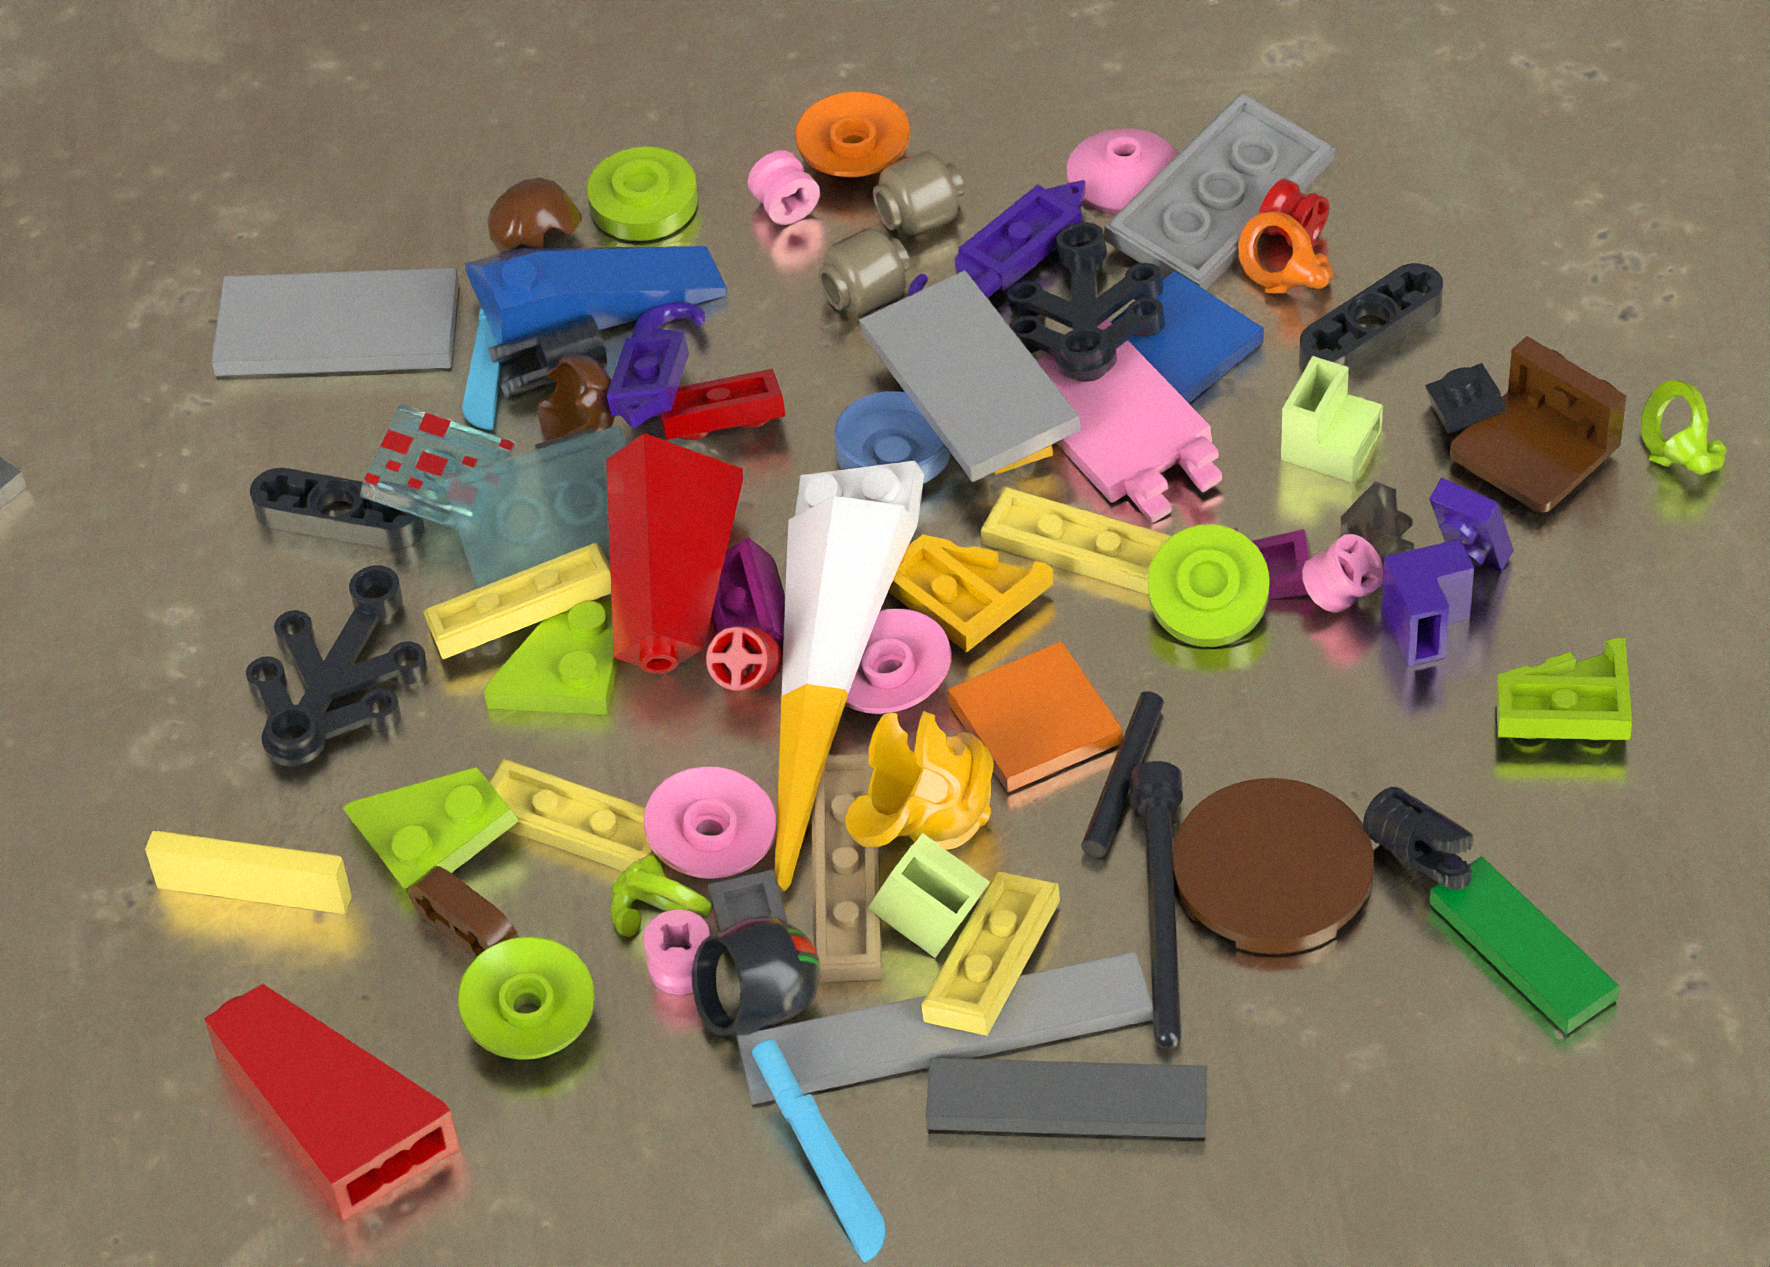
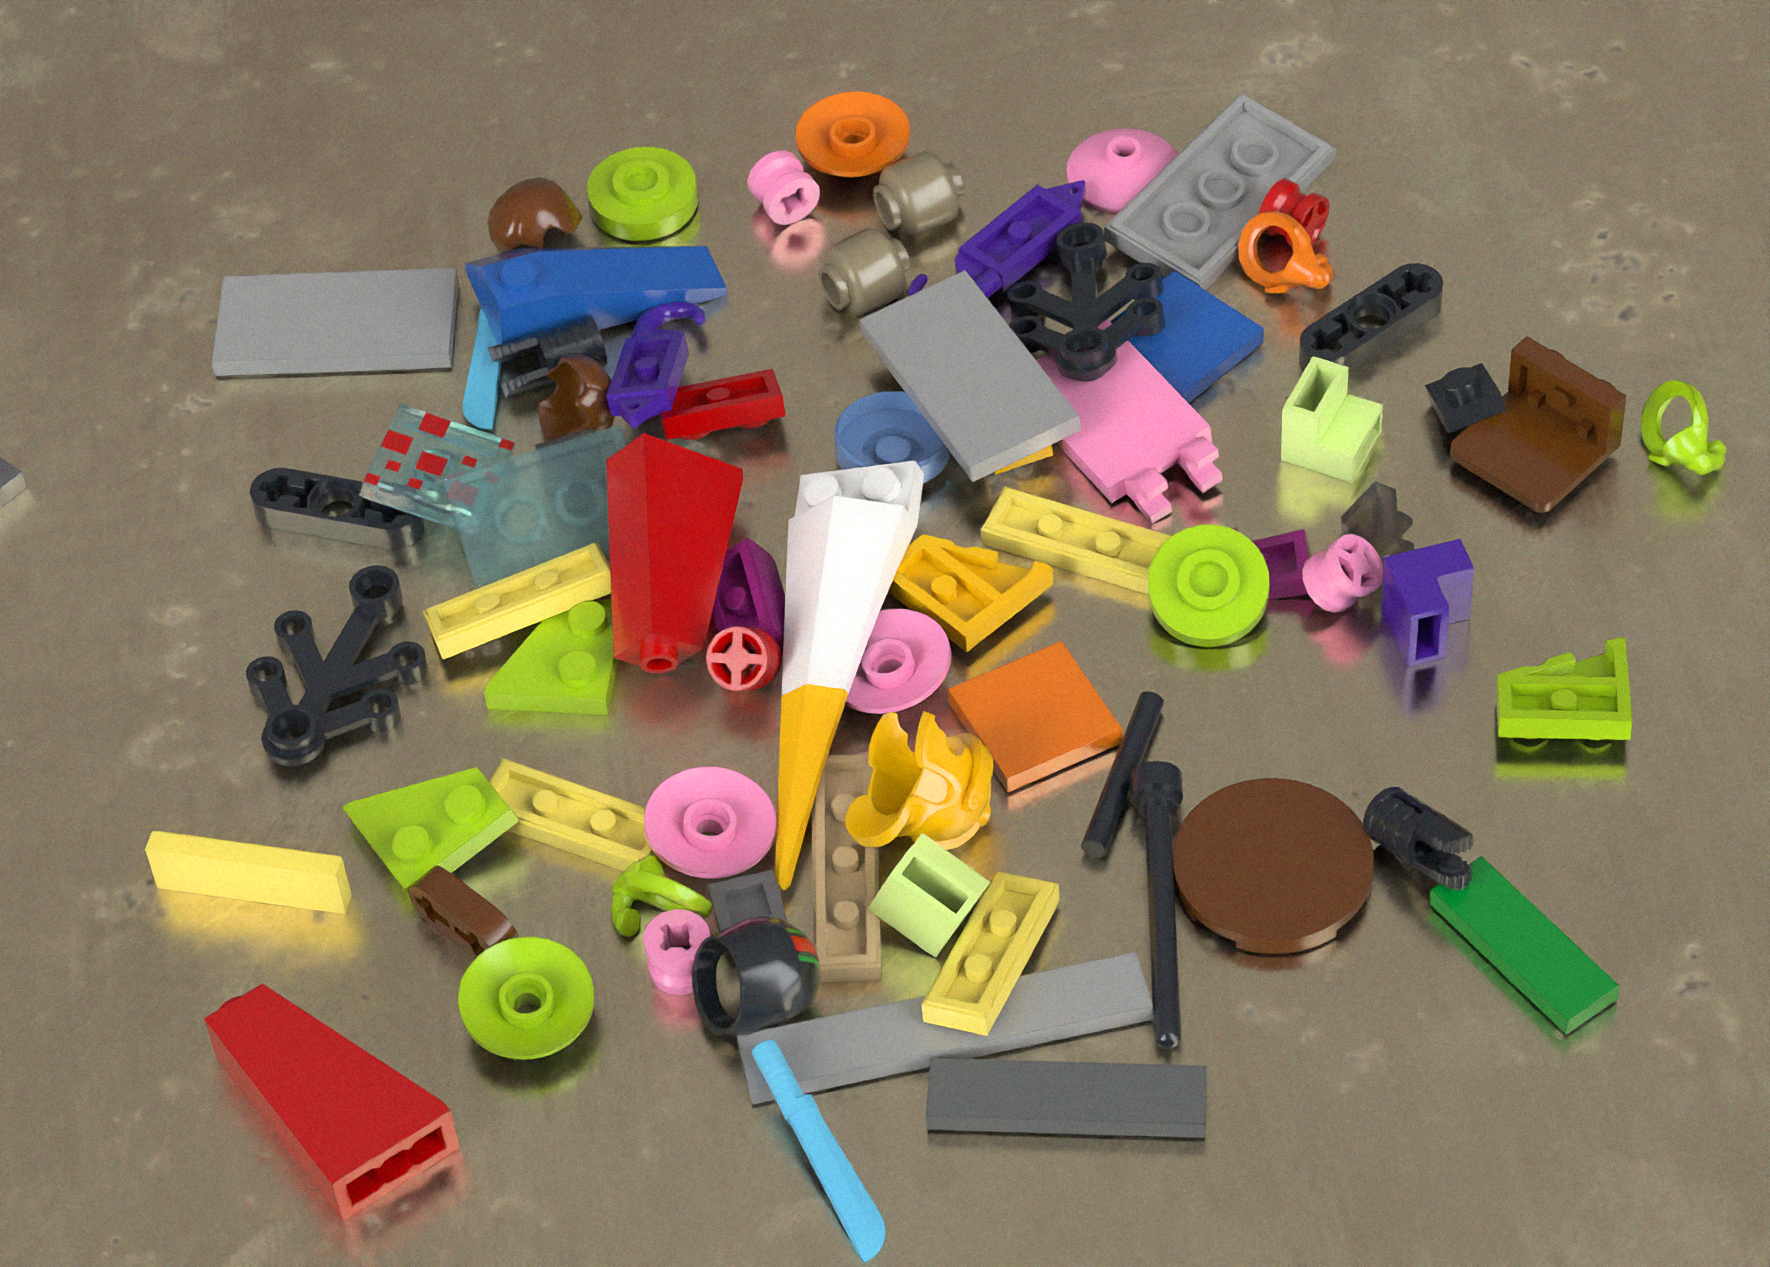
(1474, 521): dark purple plate -> none

